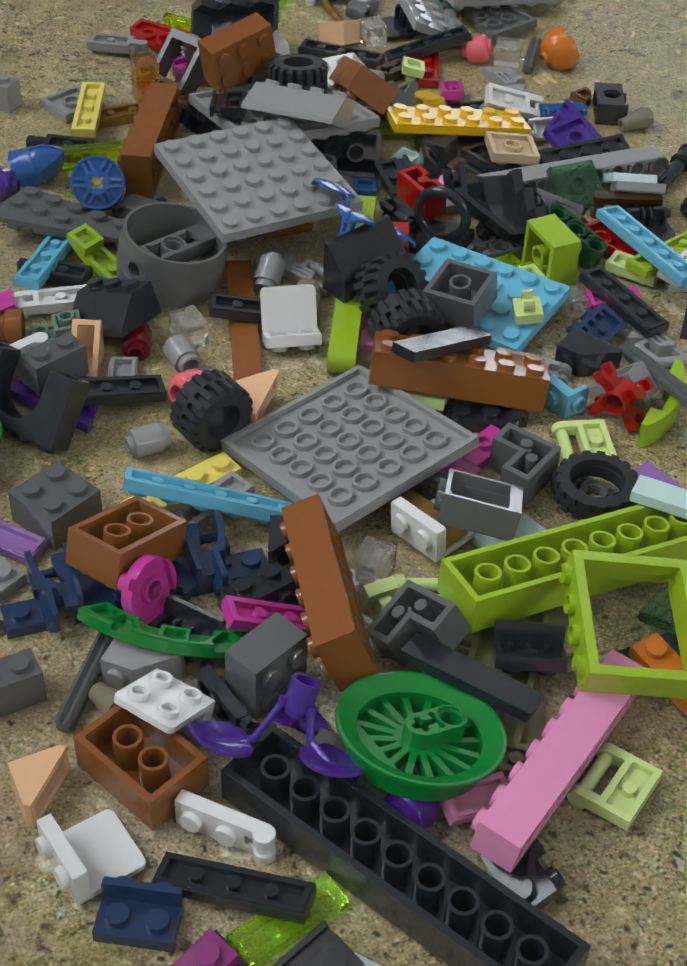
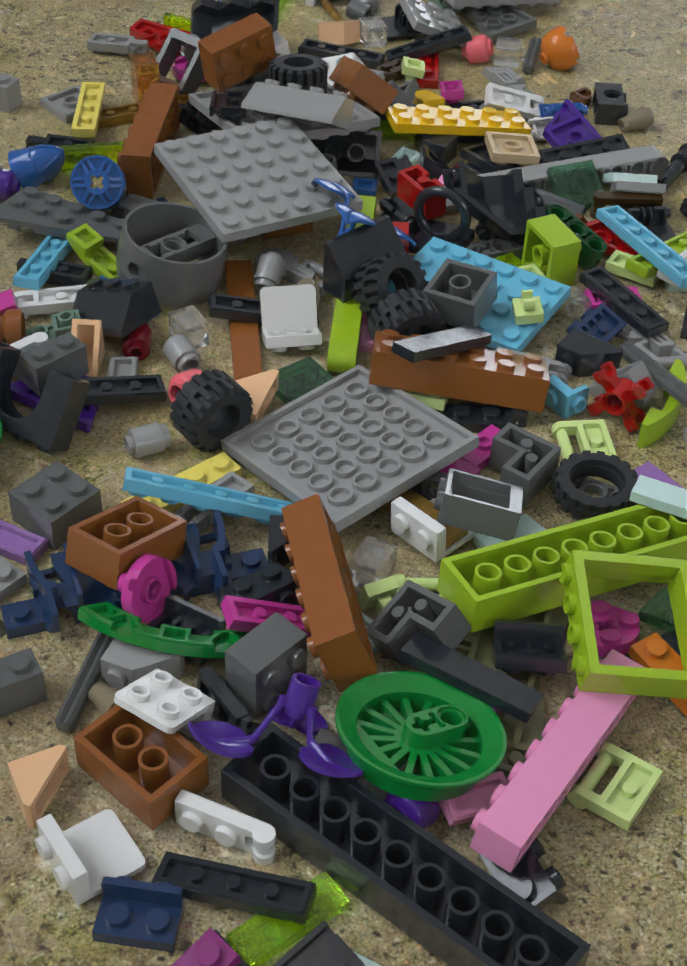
(300, 379): none -> clear green tile
(614, 628): none -> dark pink plate

